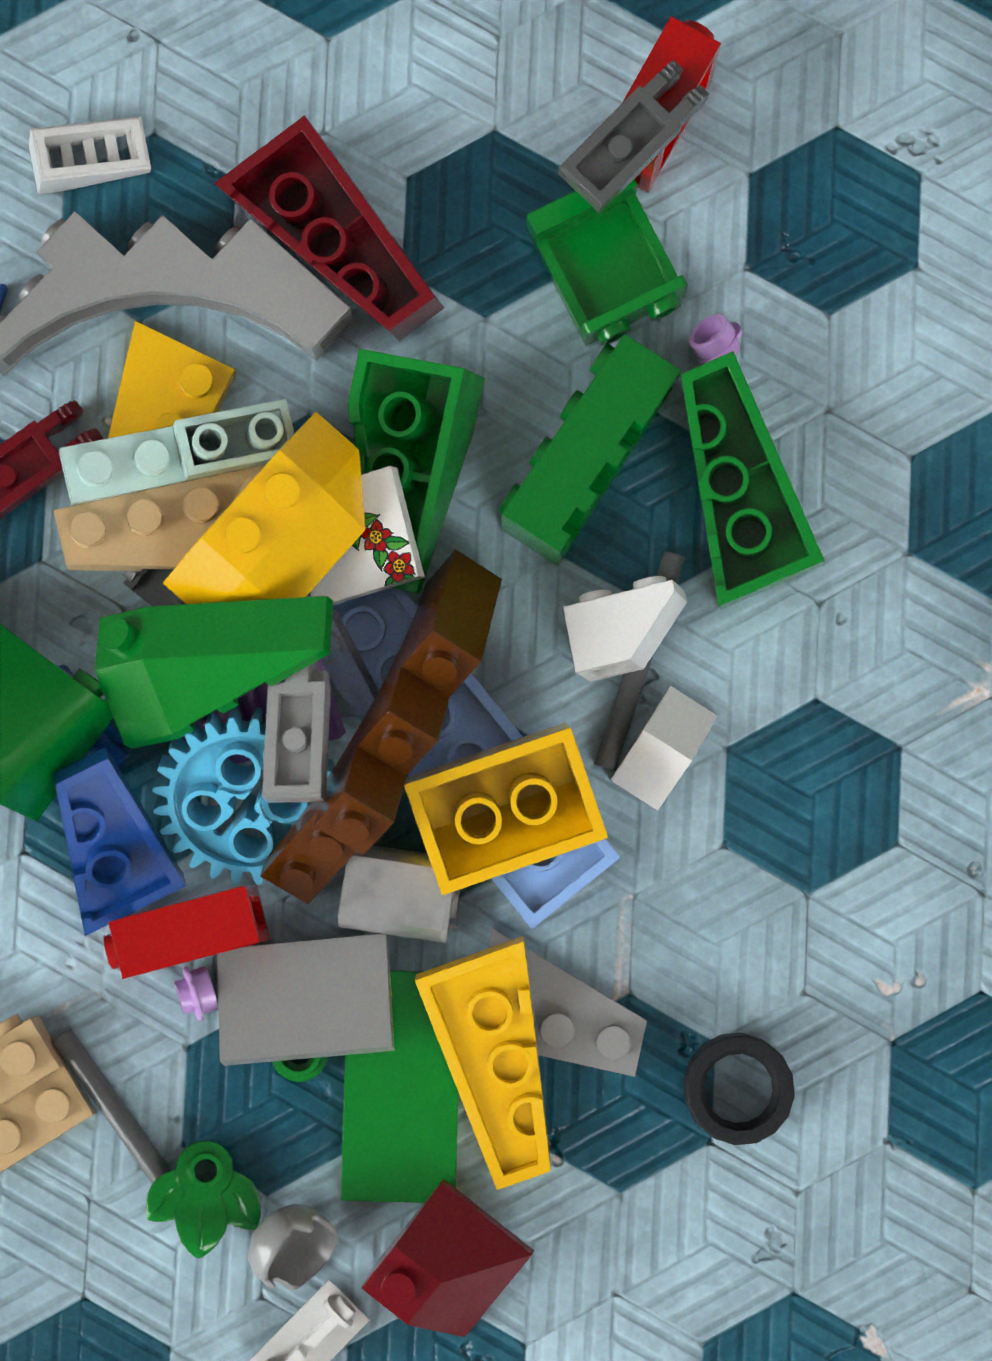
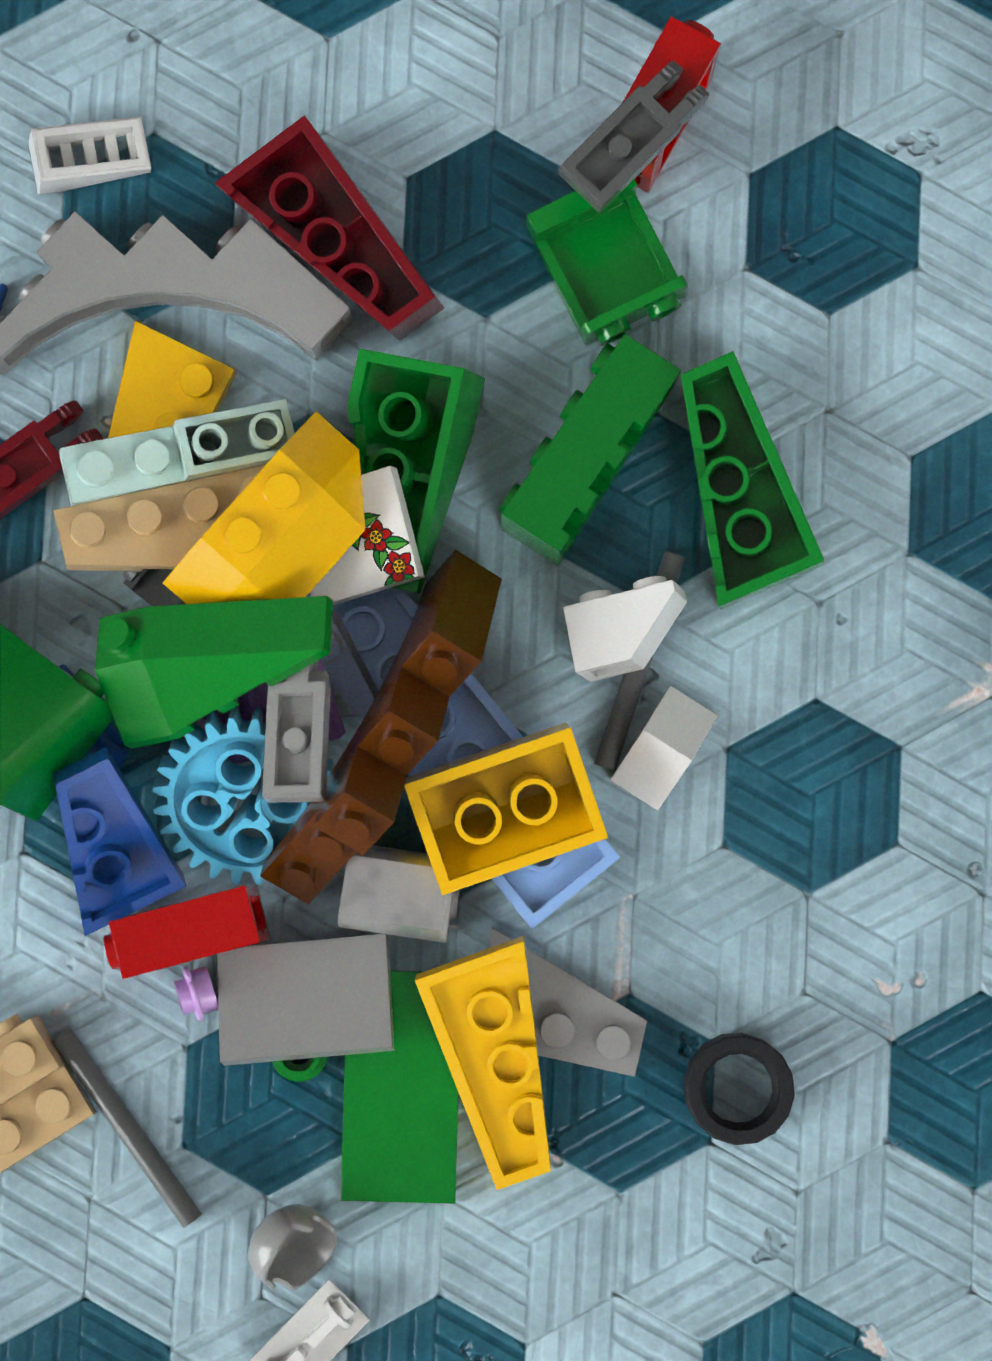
(201, 1206): green plate -> none
(446, 1264): dark red slope -> none
(714, 338): lavender plate -> none

